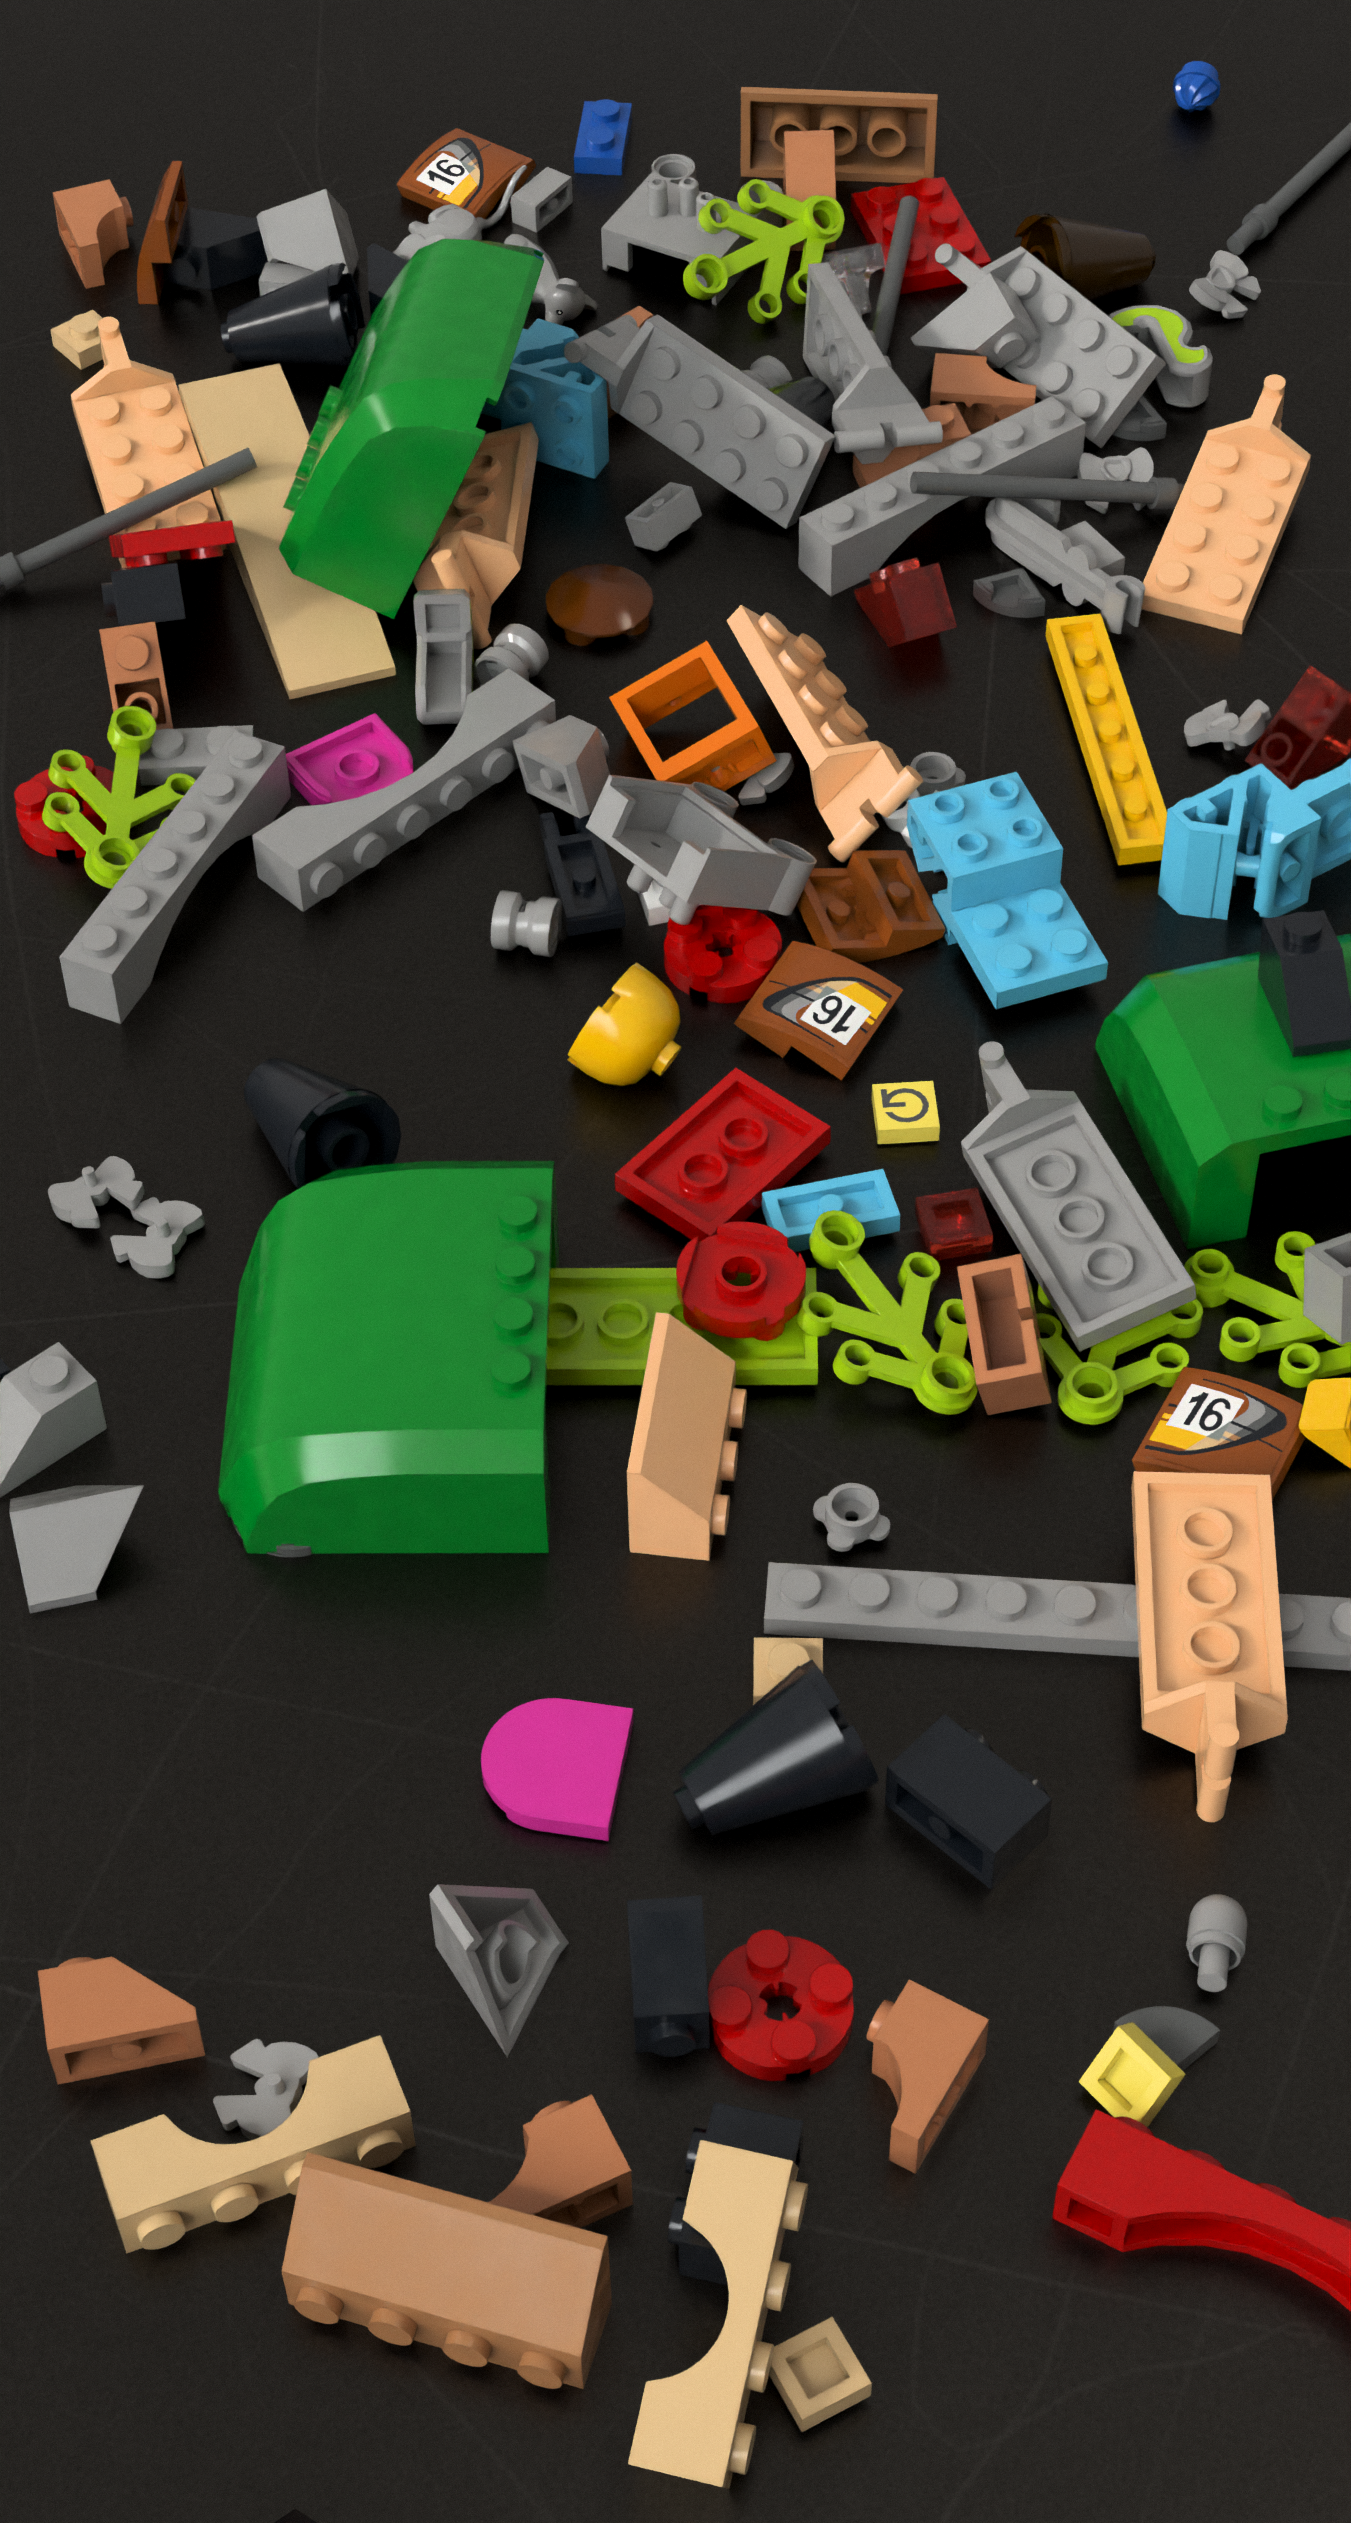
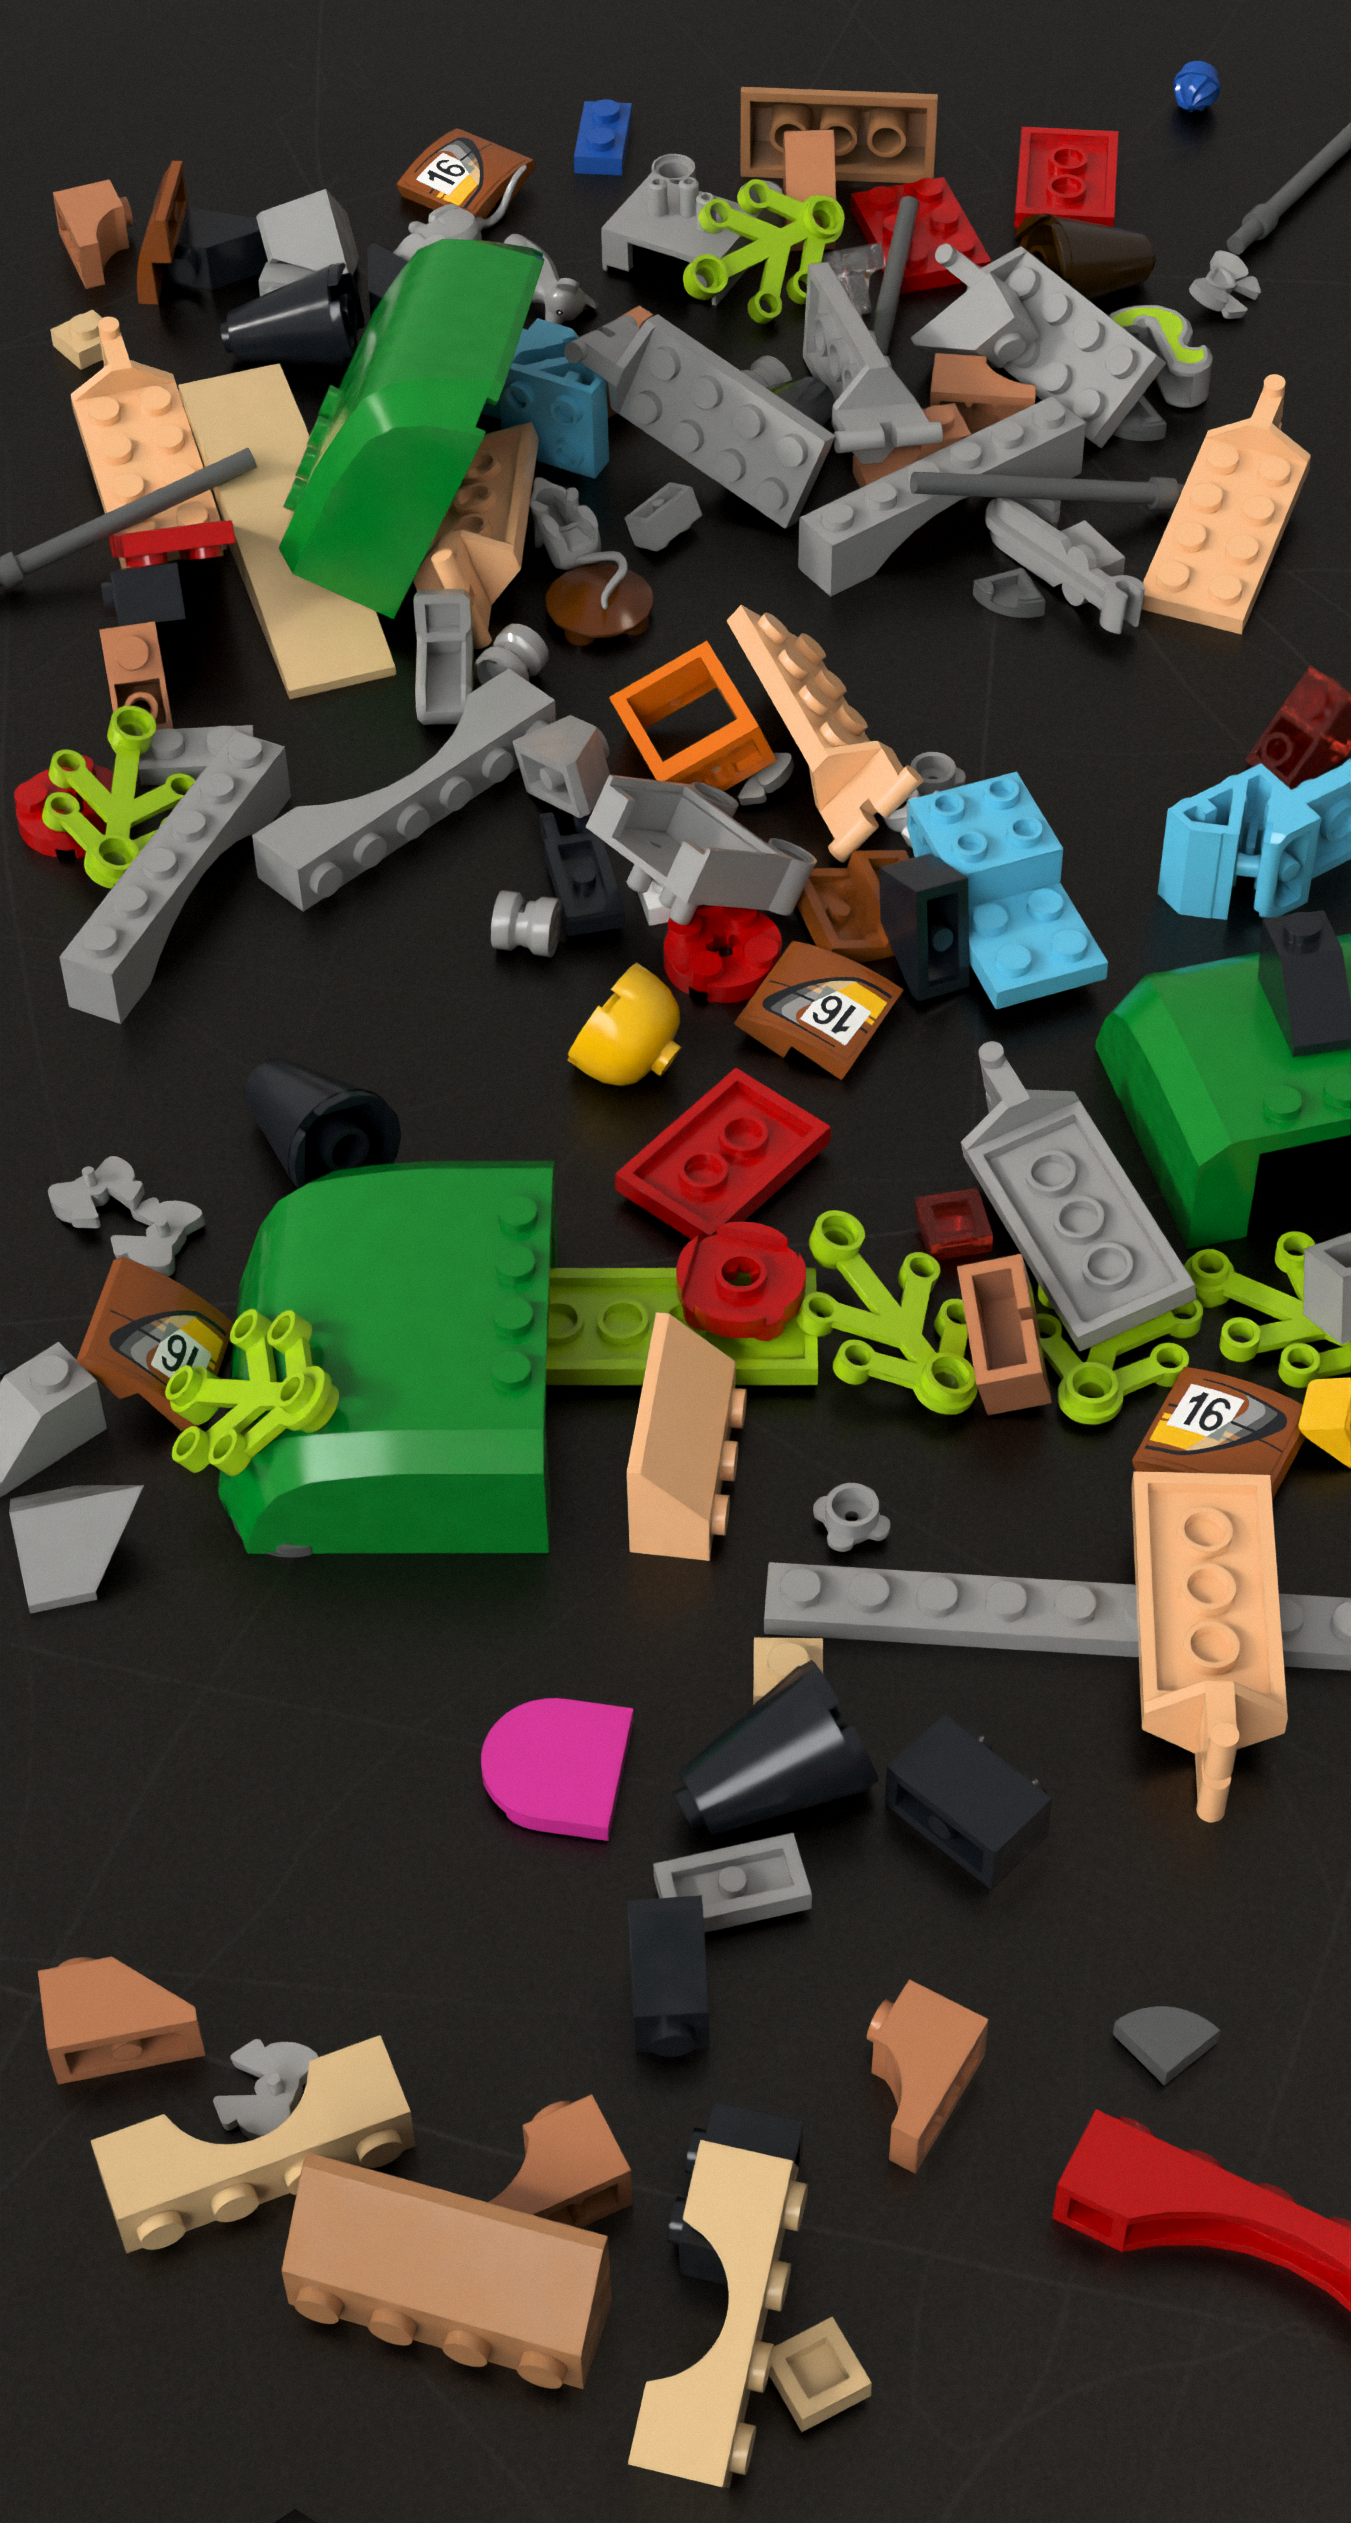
(147, 1332): none -> dark orange slope
(299, 1402): none -> lime plant
(349, 762): dark pink tile -> none
(498, 1949): light grey slope -> none
(541, 199): light grey piece -> none
(570, 532): none -> light grey animal
(740, 1881): none -> light grey plate
(790, 1968): red plate -> none
(862, 1195): medium azure plate -> none
(905, 1112): light yellow tile -> none
(907, 602): clear red slope -> none
(927, 924): none -> black slope
(1067, 174): none -> red plate
(1109, 737): yellow plate -> none
(1132, 2075): light yellow plate -> none
(1134, 467): light grey piece -> none
(1216, 1939): light grey cylinder -> none
(1220, 725): light grey piece -> none

